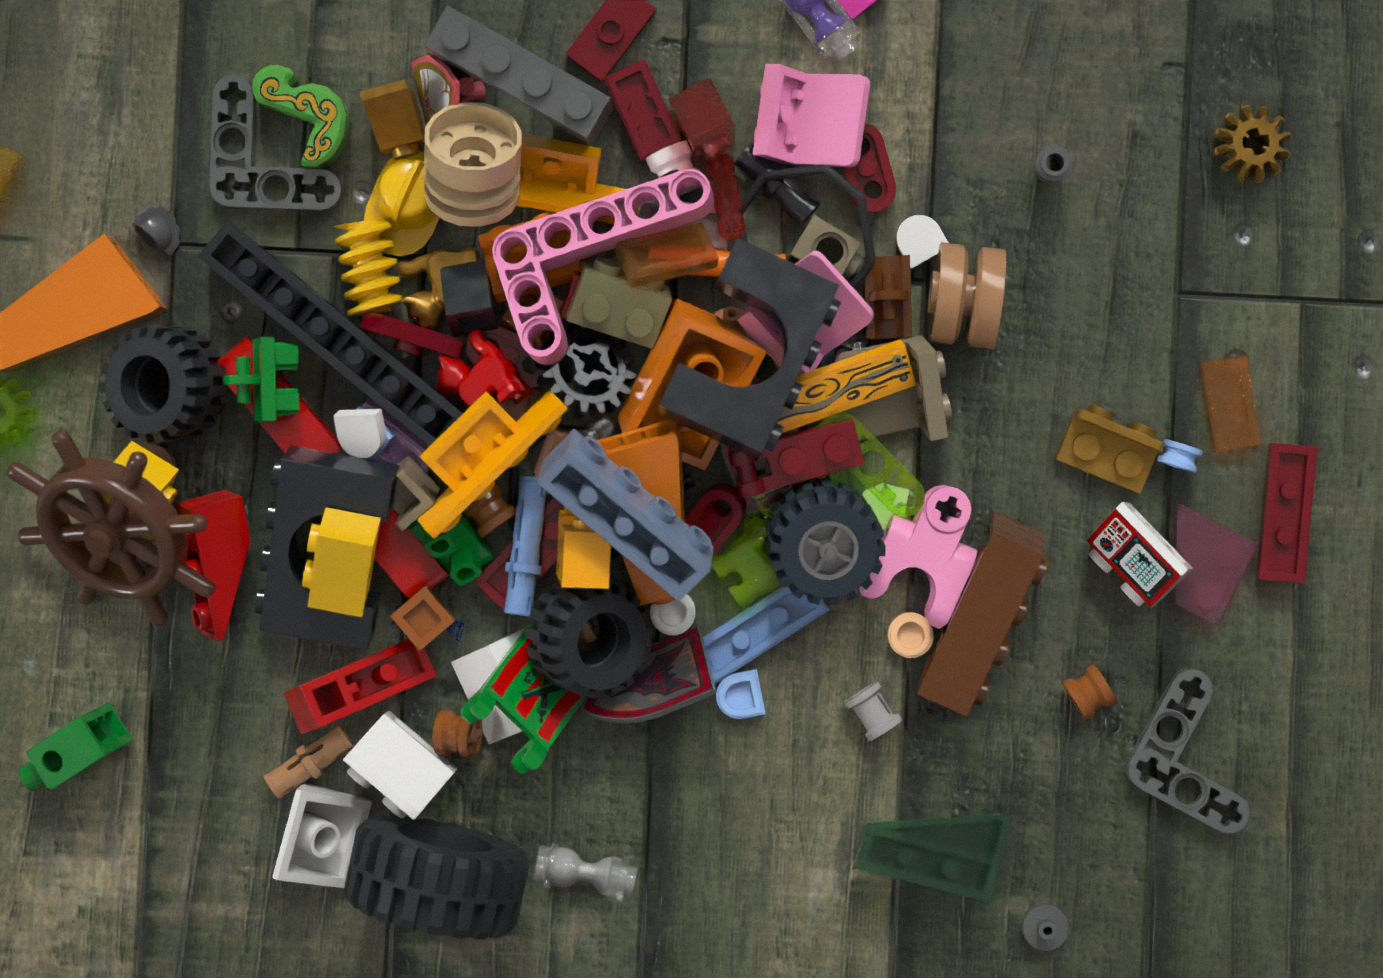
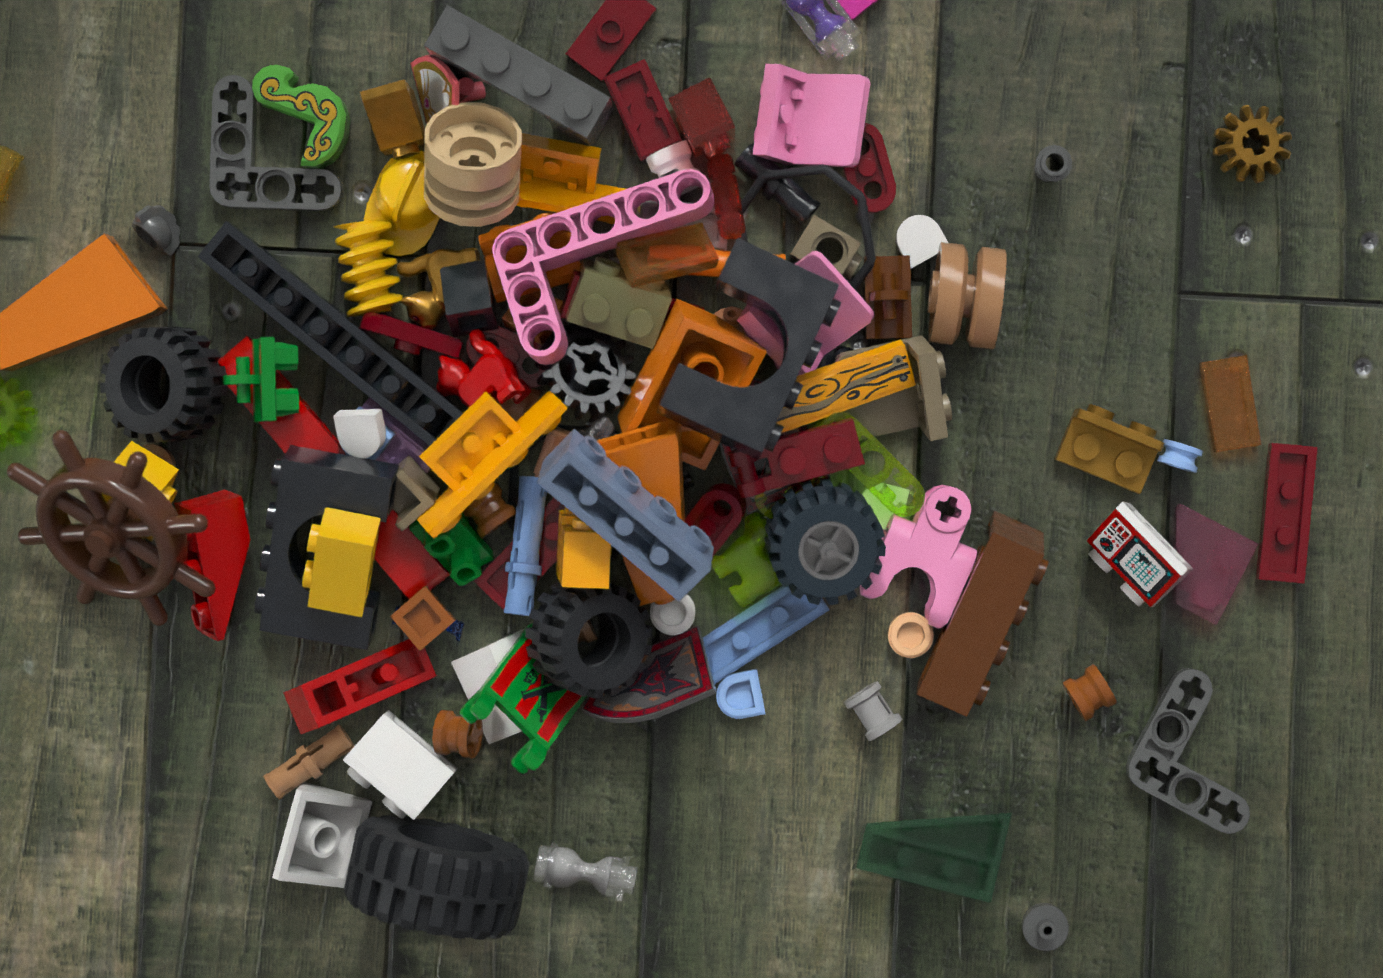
(74, 748): green torso -> none

